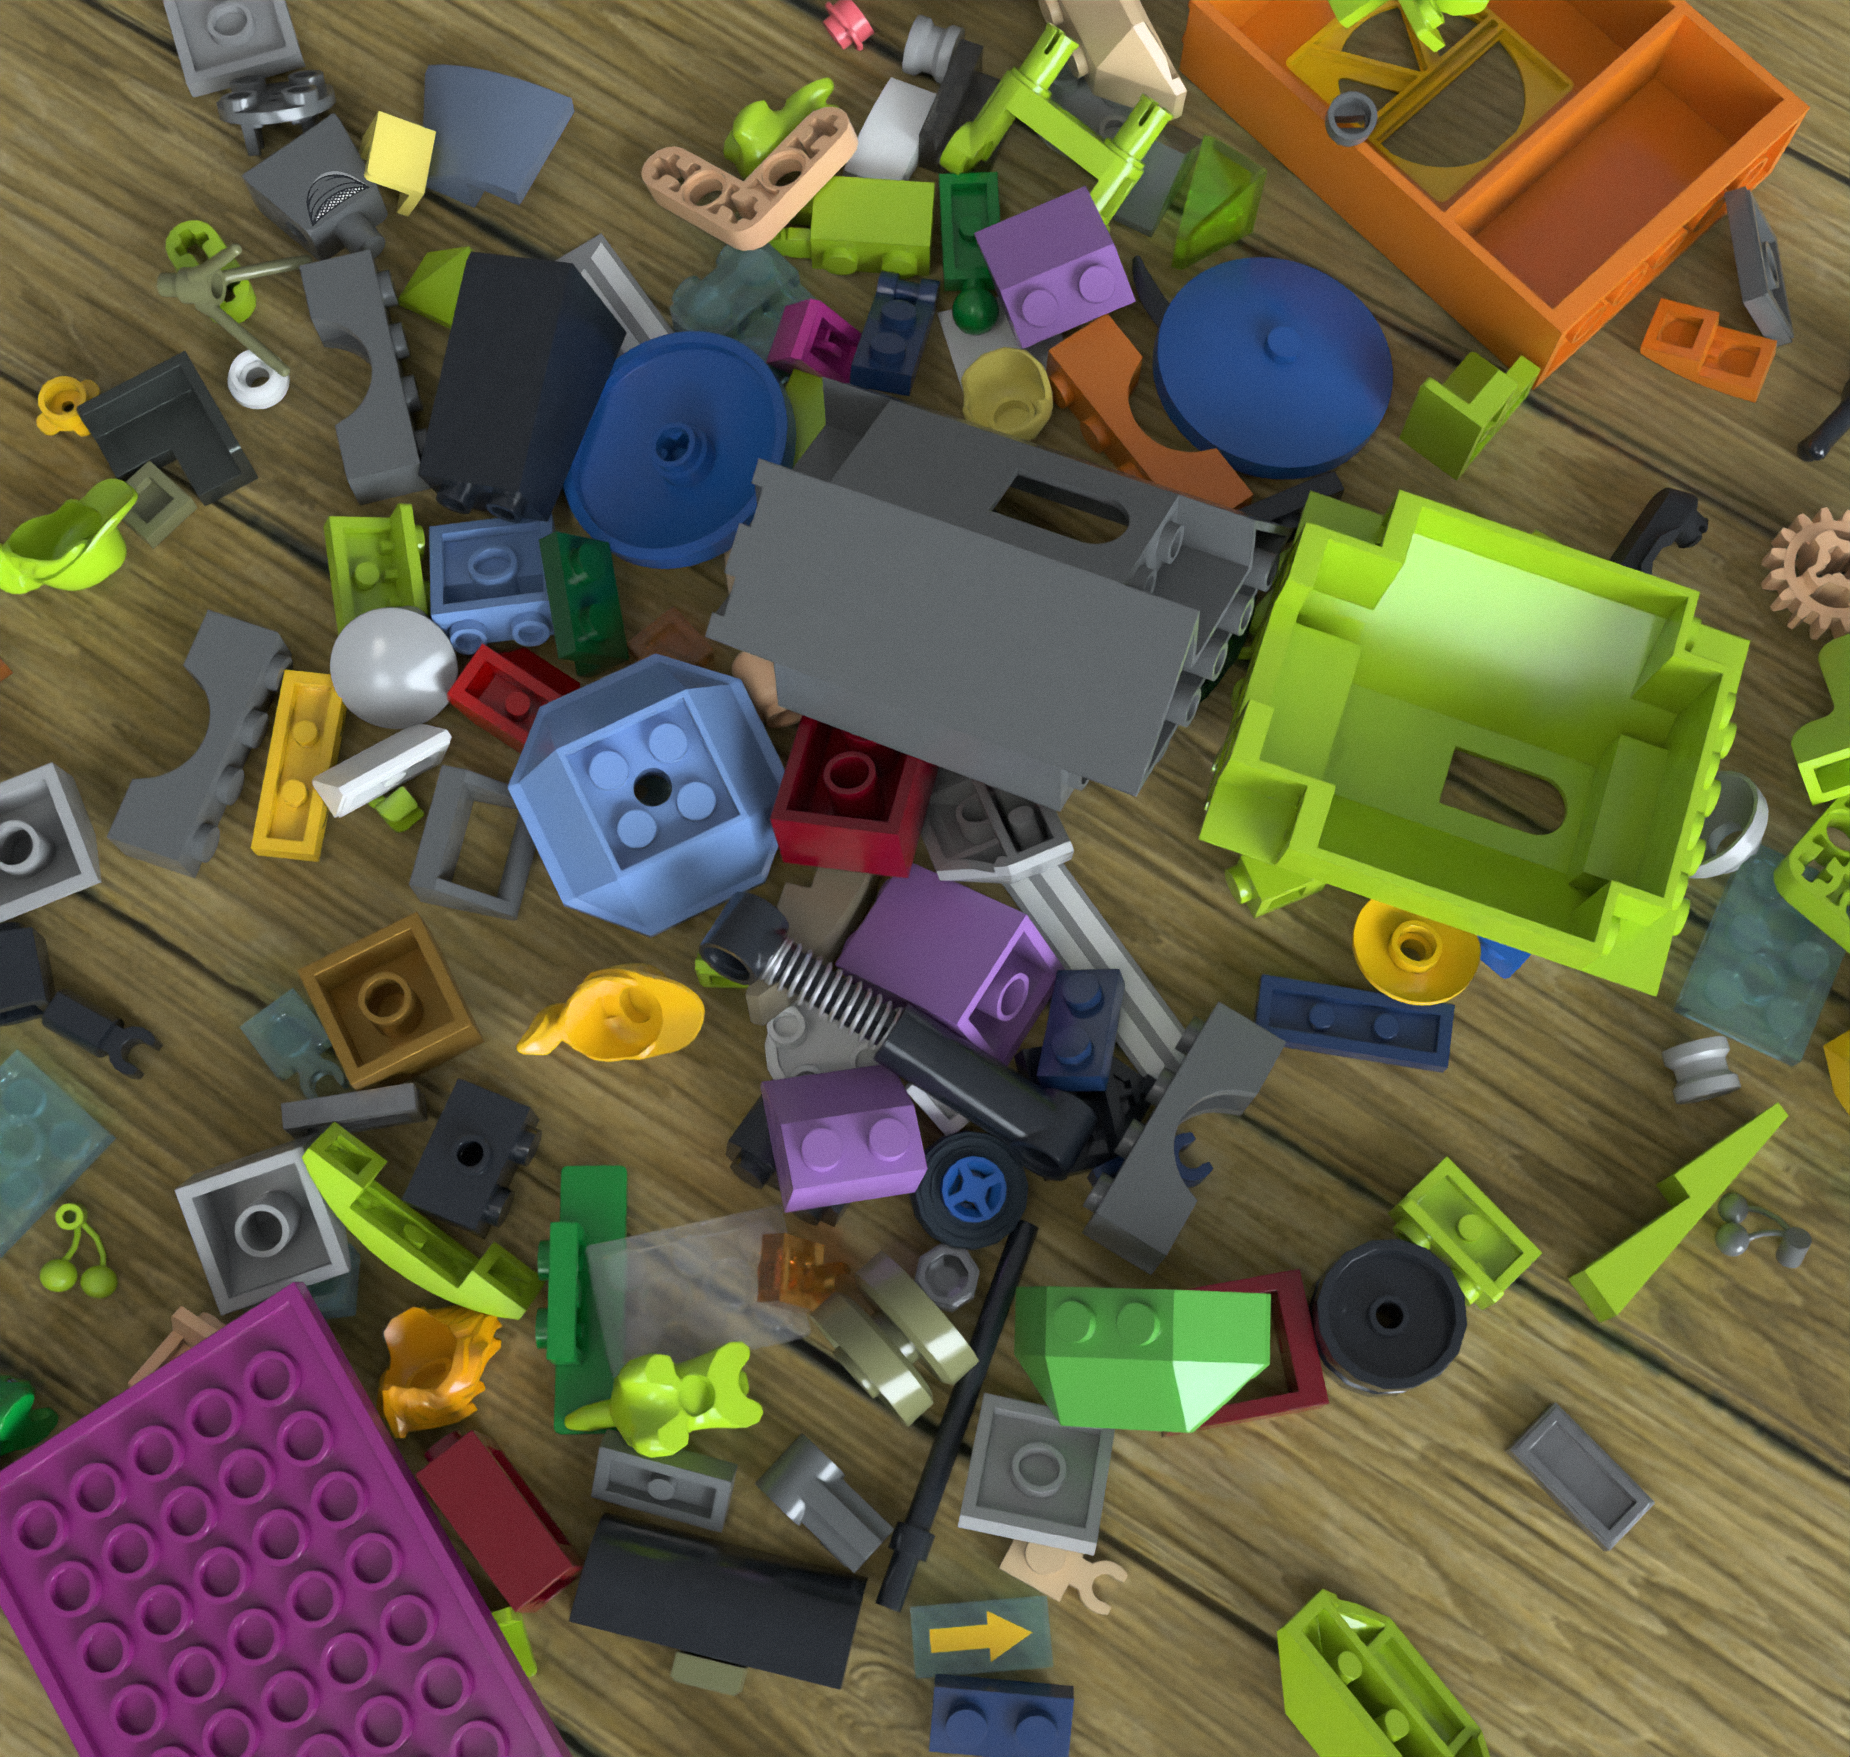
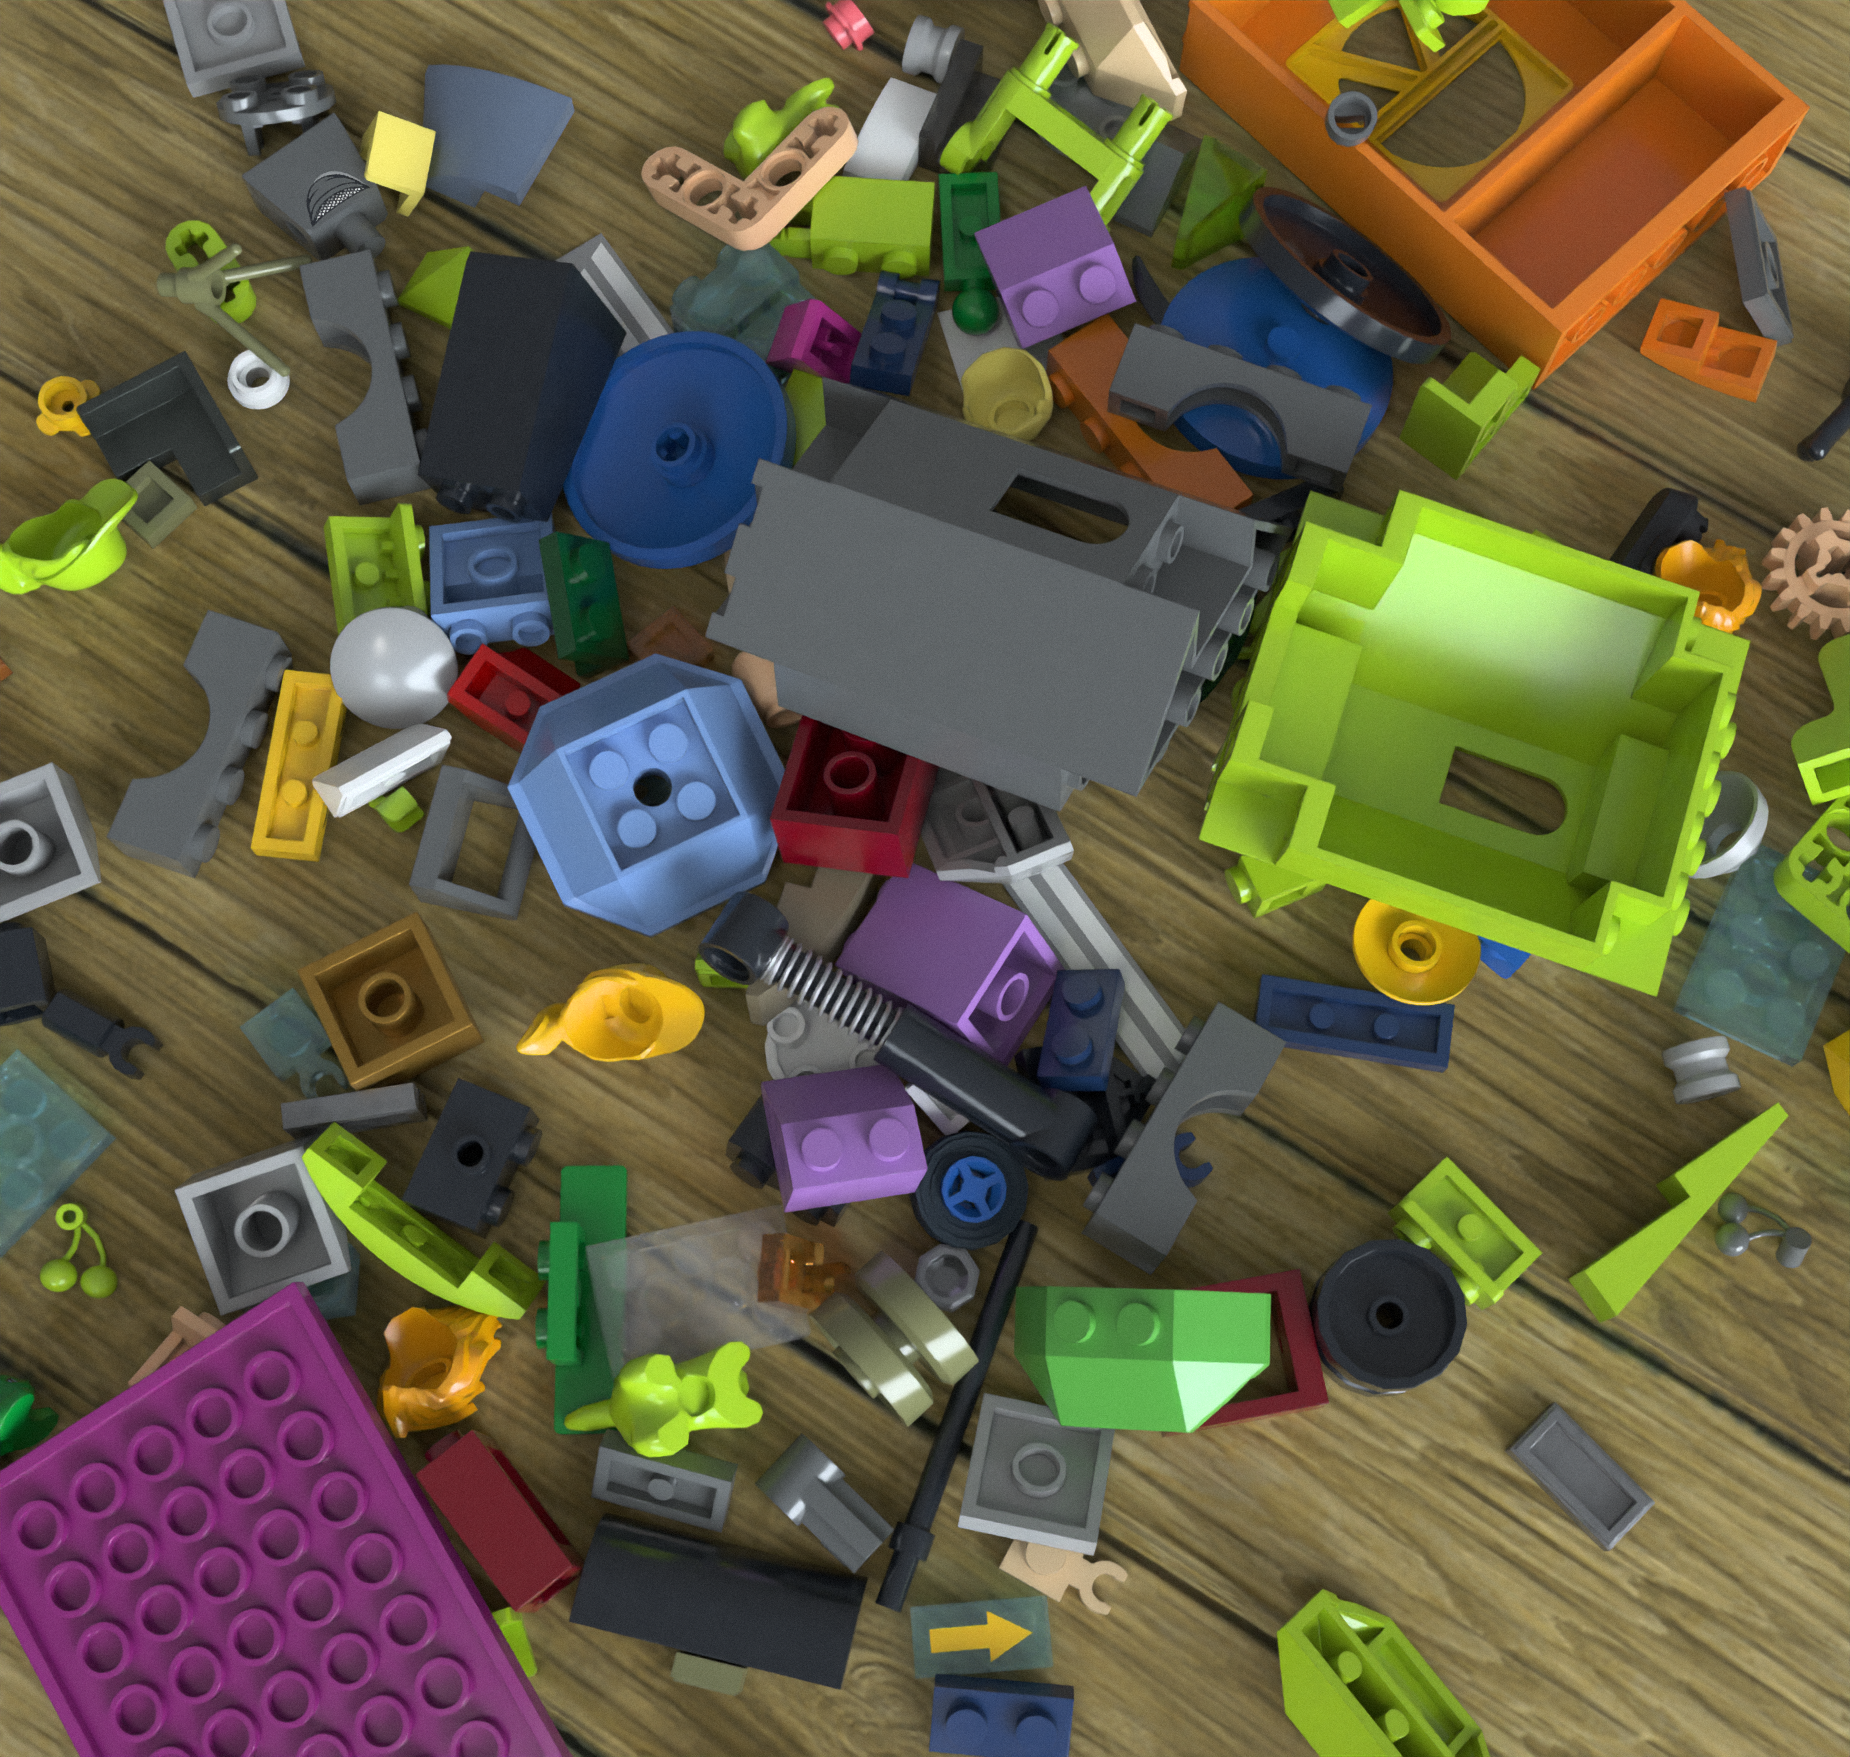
(1168, 376): none -> dark grey arch
(1343, 276): none -> black dish
(1720, 575): none -> light orange hair

